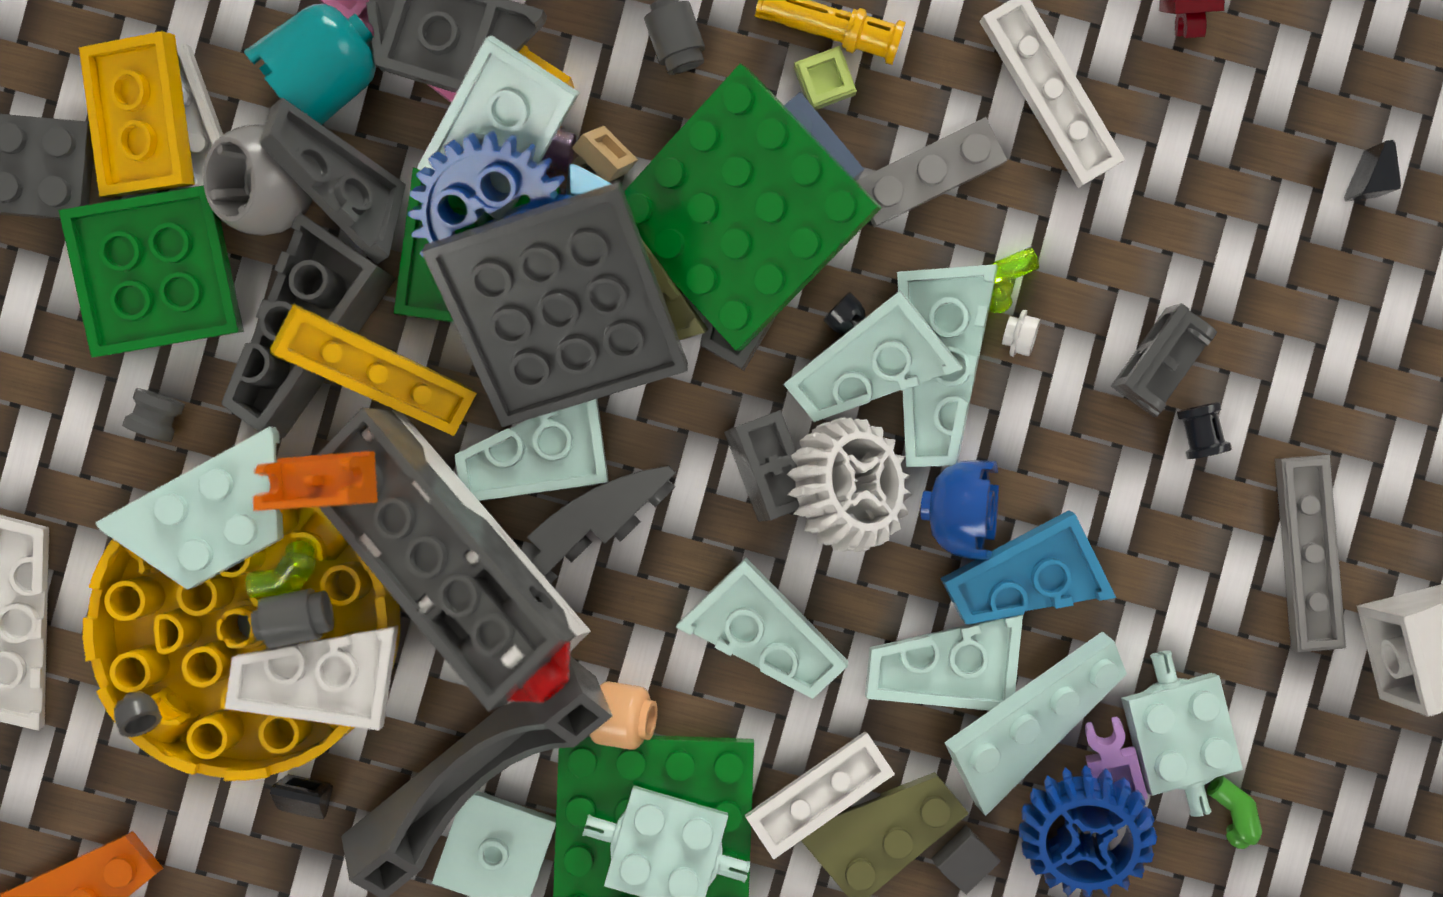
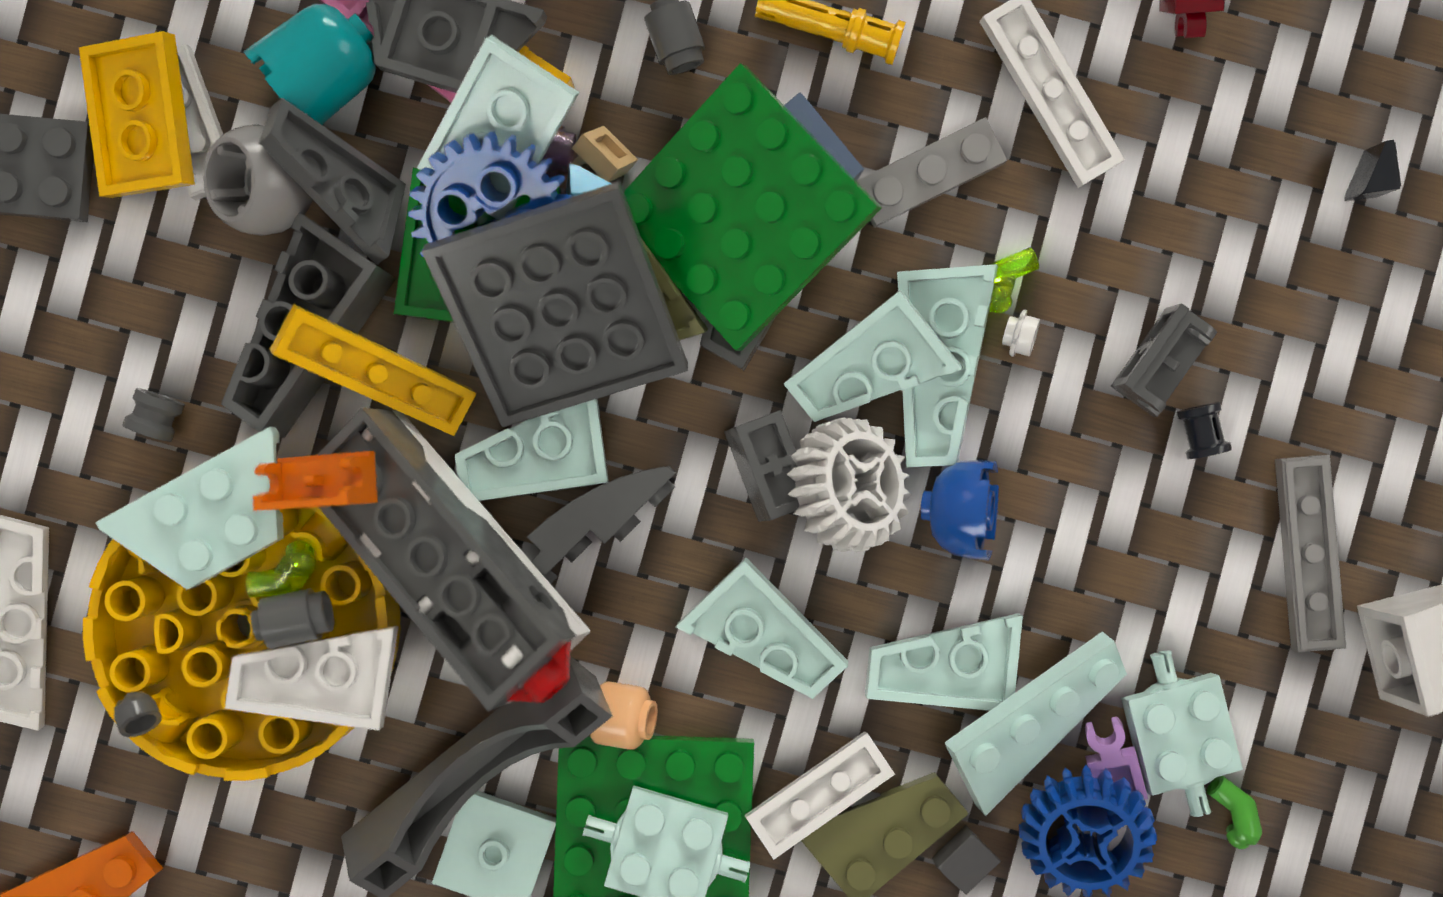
(150, 271): green plate -> none
(302, 796): black slope -> none
(825, 78): yellowish green tile -> none
(840, 316): black hinge -> none
(1029, 573): dark azure wing -> none

